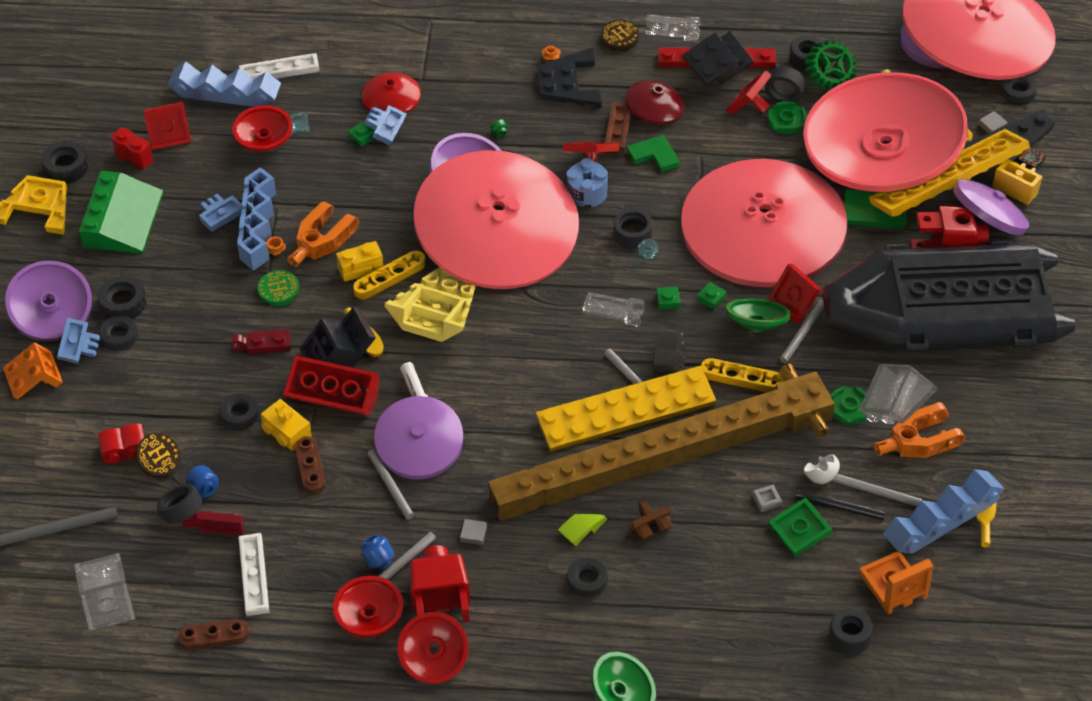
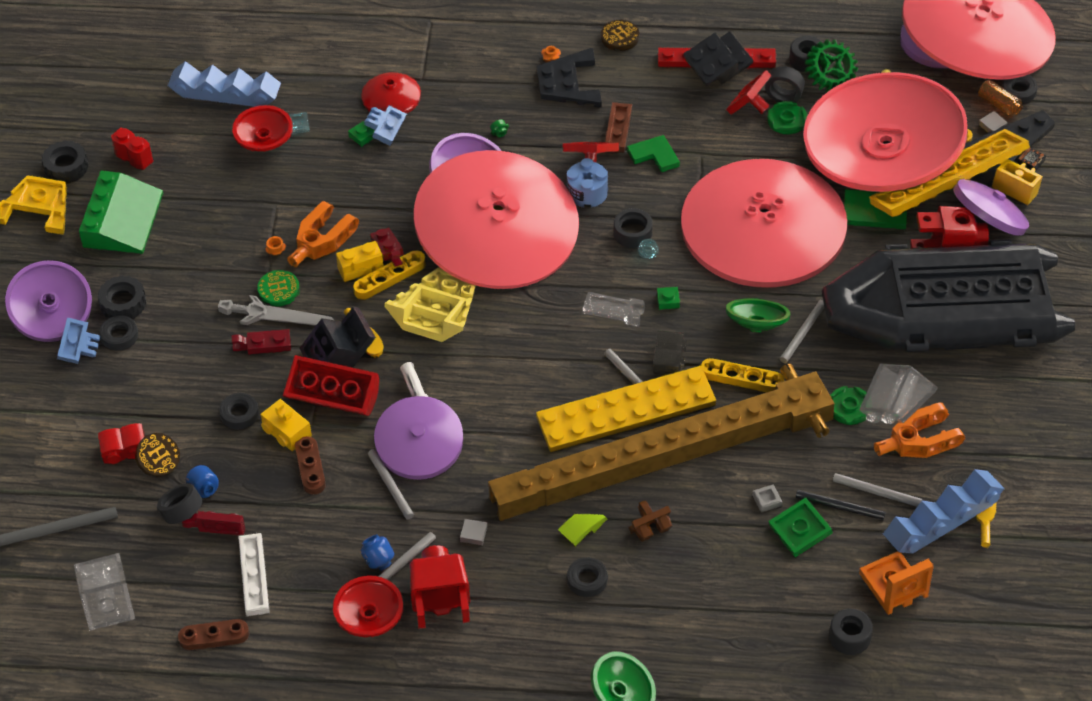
(30, 368): orange bracket -> none
(167, 125): red tile -> none
(219, 212): medium blue hinge -> none
(254, 223): medium blue brick -> none
(257, 311): none -> light grey sword
(283, 67): white tile -> none
(388, 245): none -> dark red plate
(415, 647): red dish -> none
(654, 102): dark red dish -> none
(672, 26): clear plate -> none
(711, 295): green plate -> none
(795, 292): red tile -> none
(824, 470): white hair -> none
(1000, 98): none -> clear orange brick

